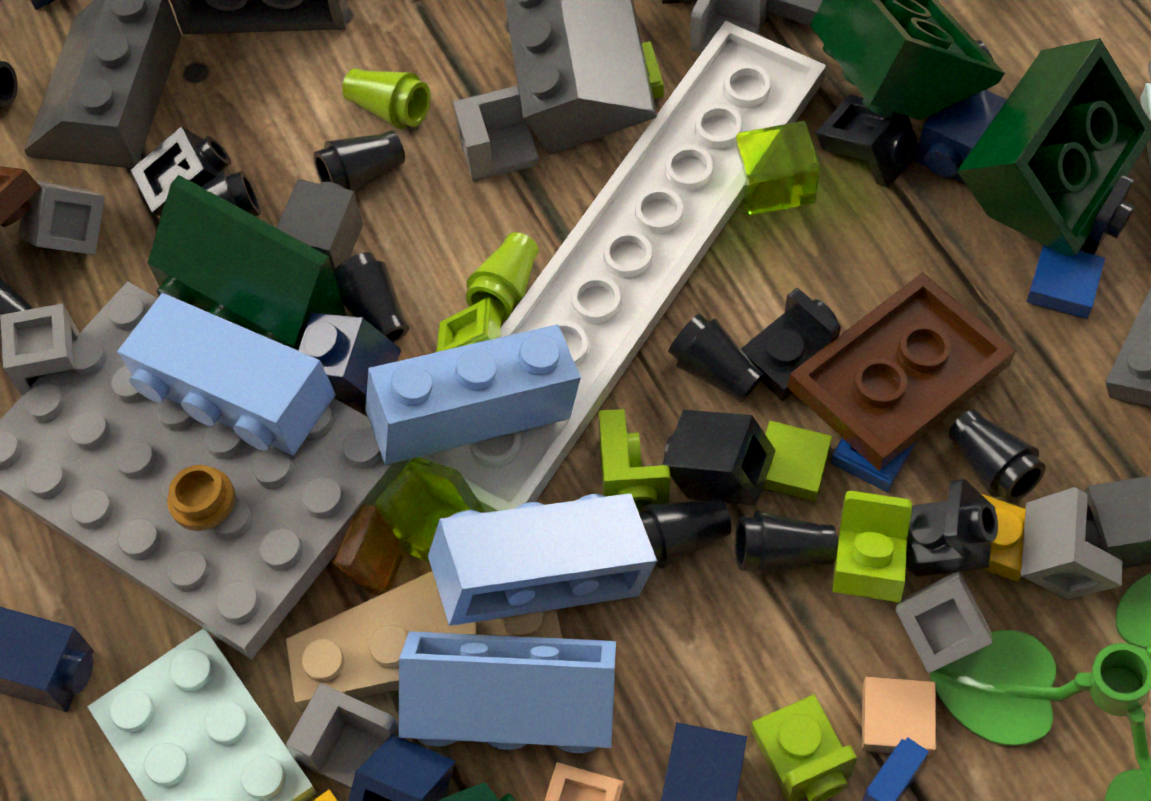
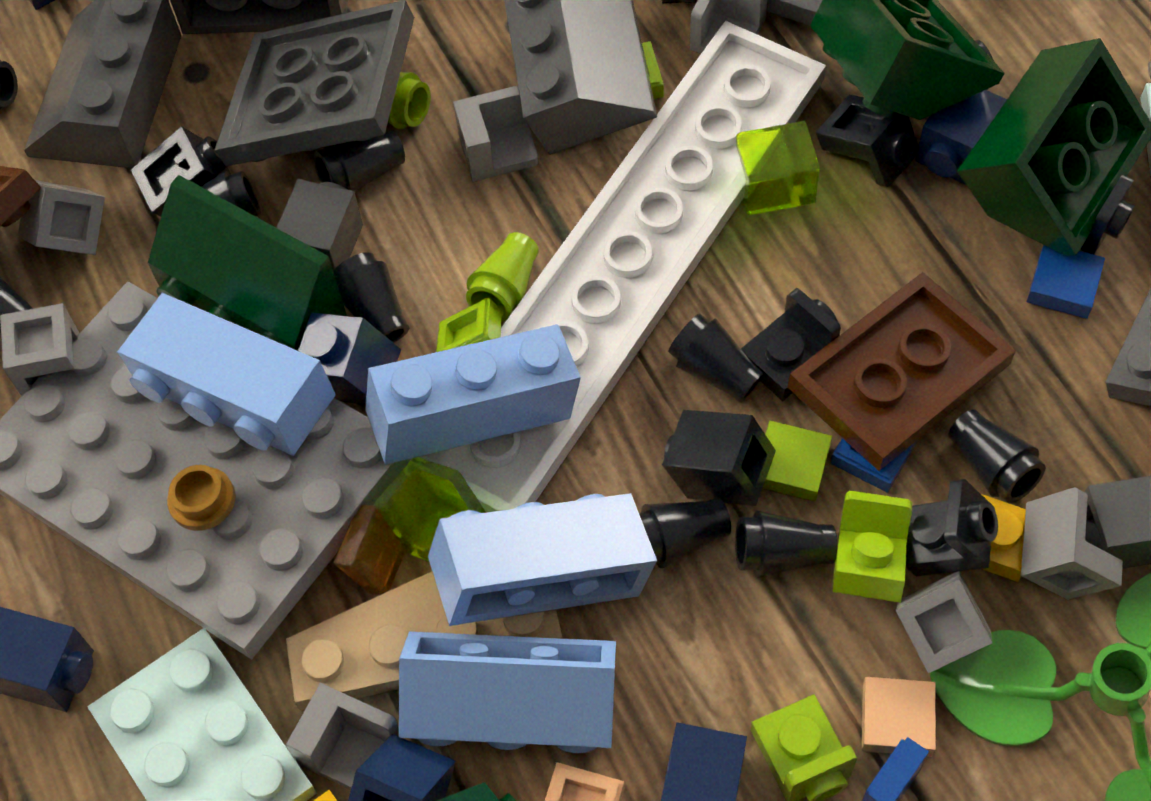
(317, 84): none -> dark grey plate
(622, 463): lime bracket -> none

